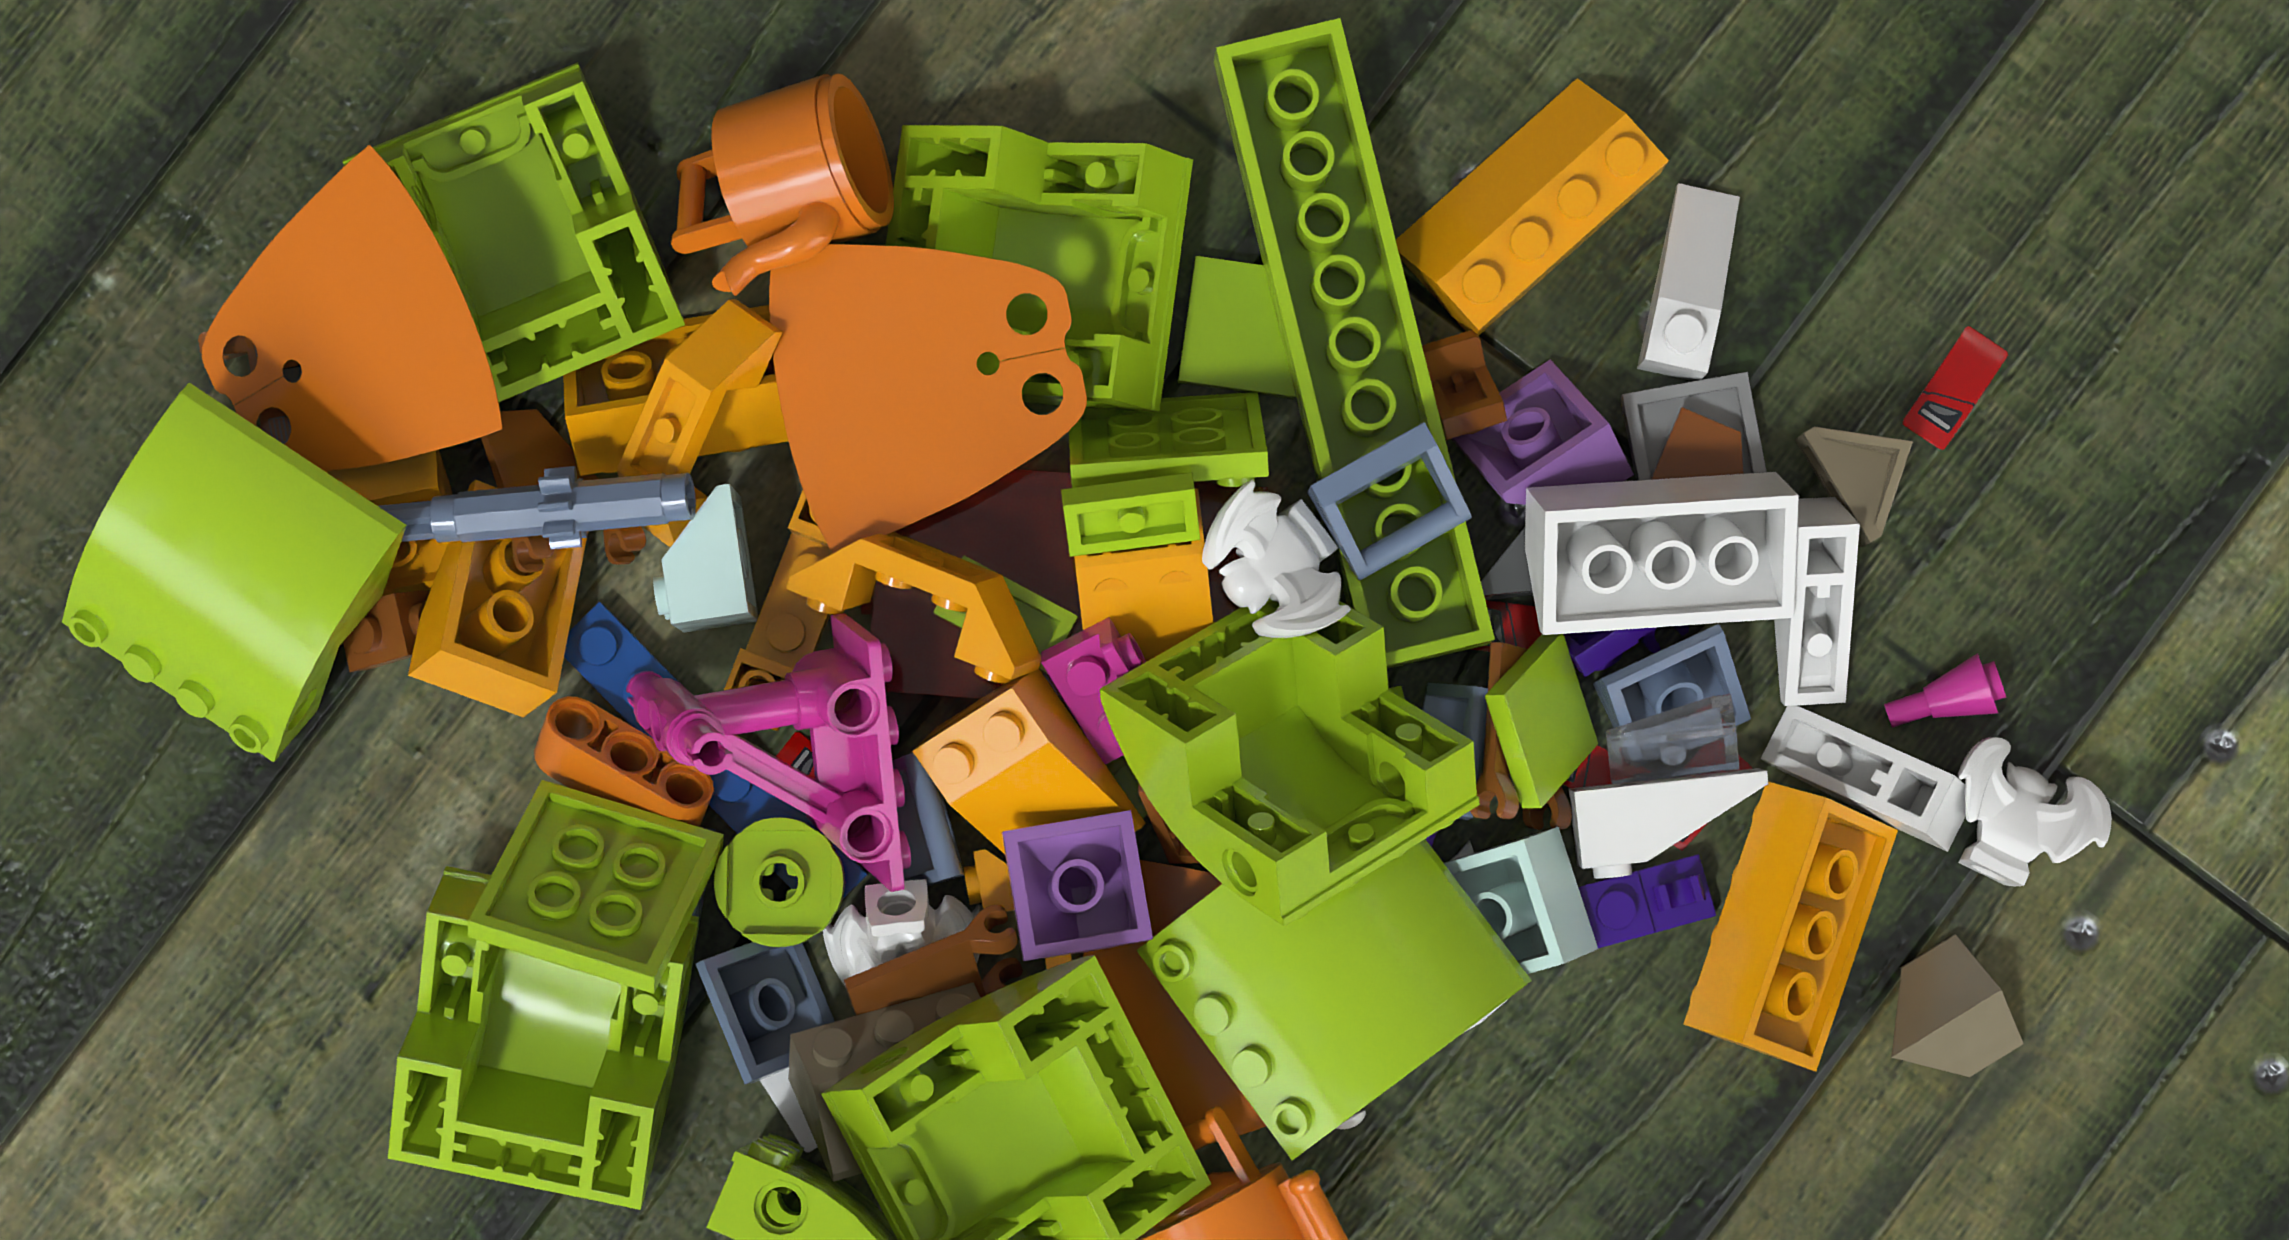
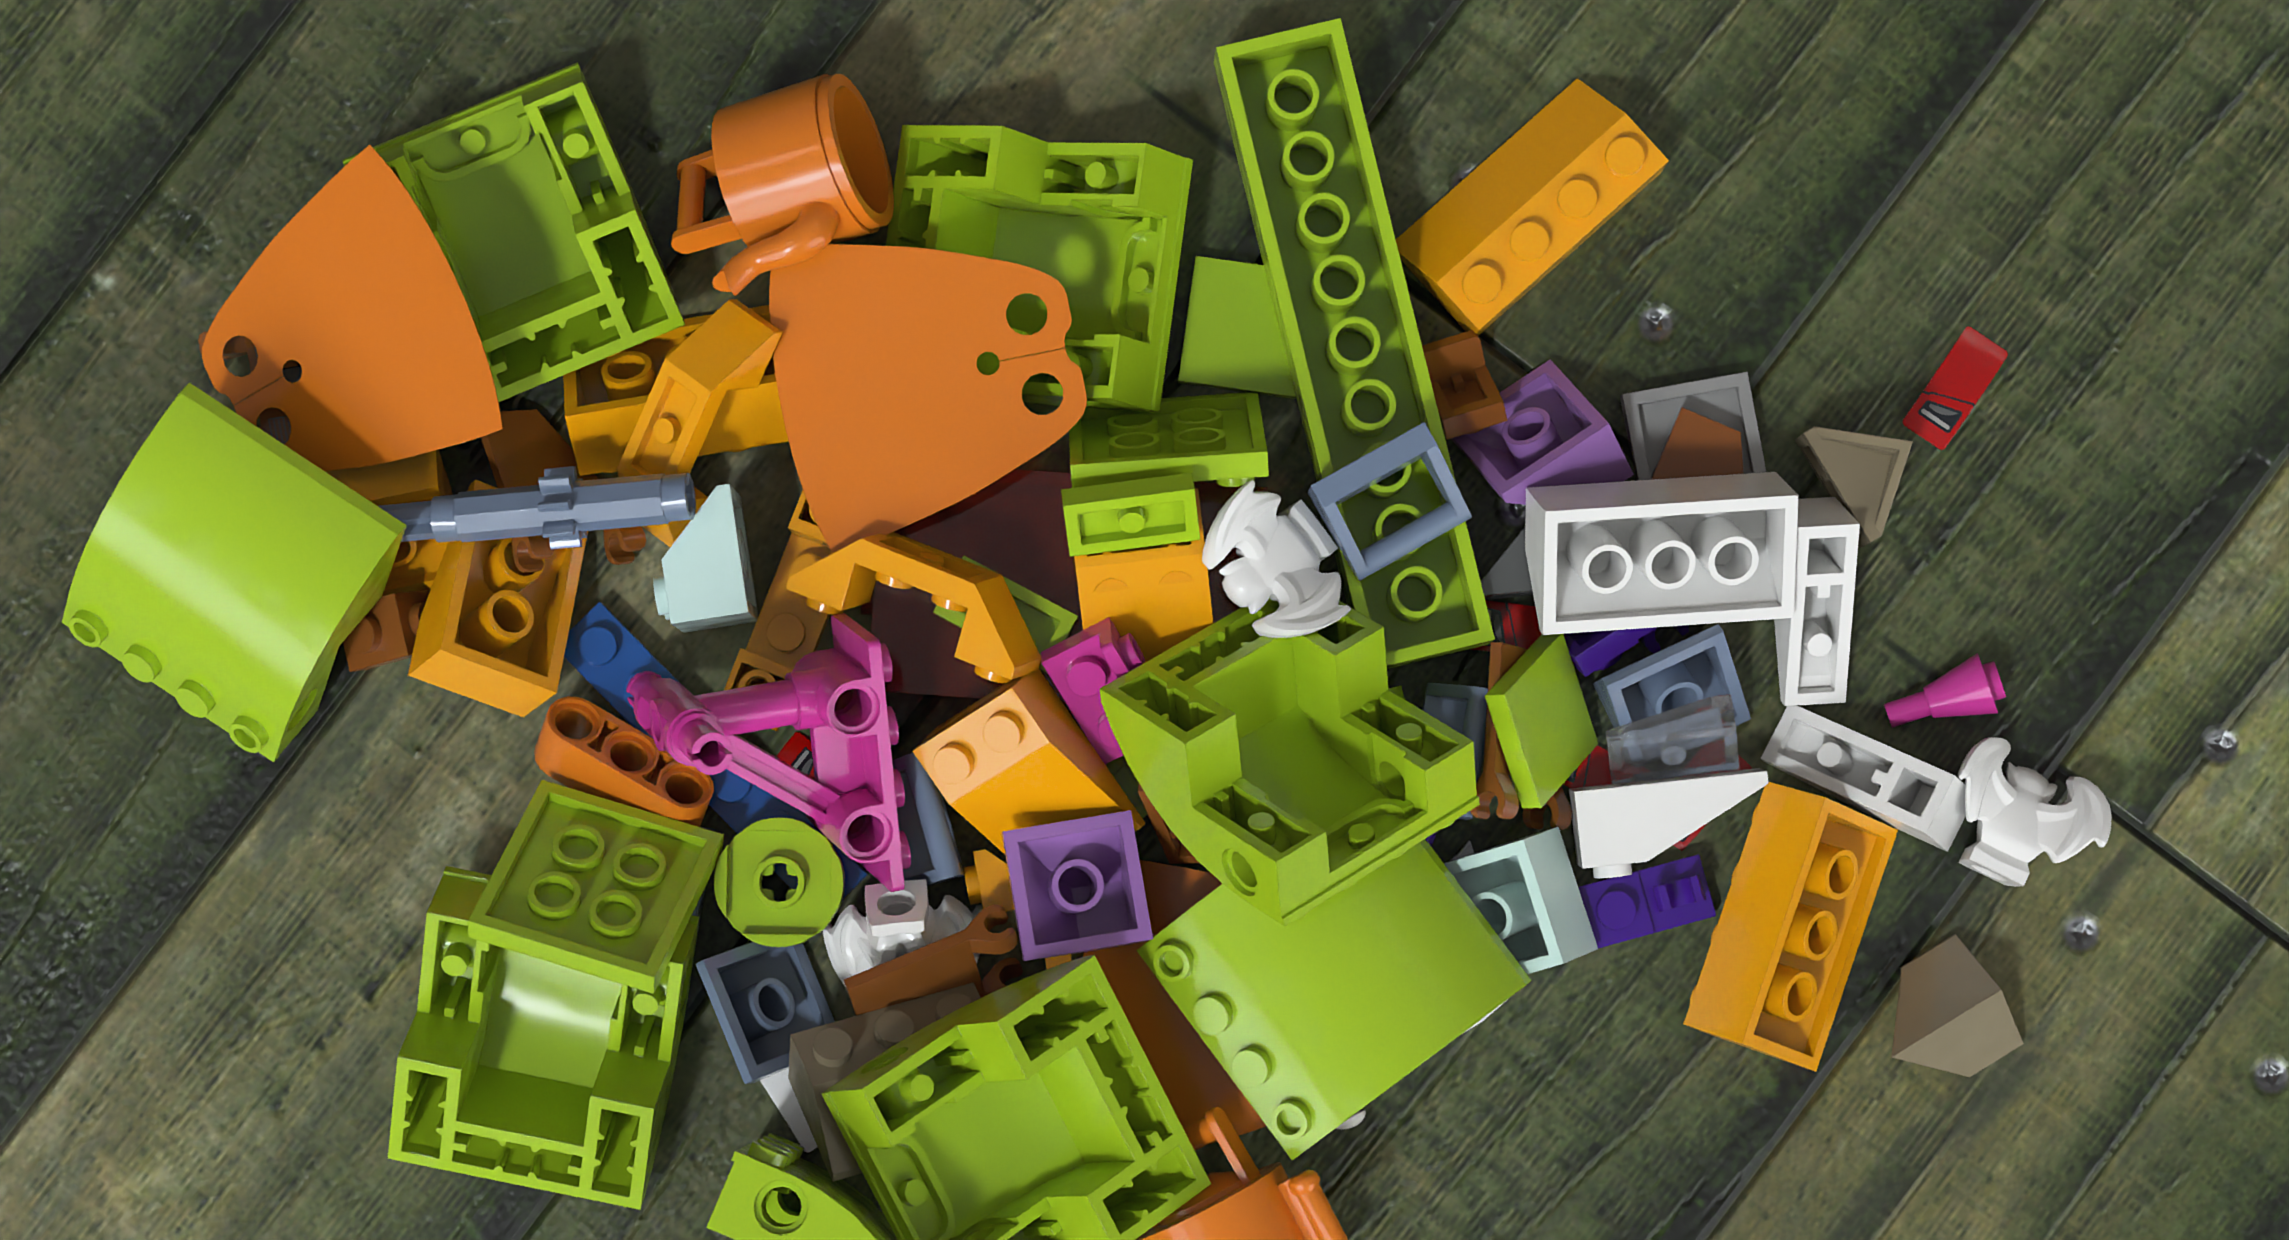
(1690, 284): white slope -> none

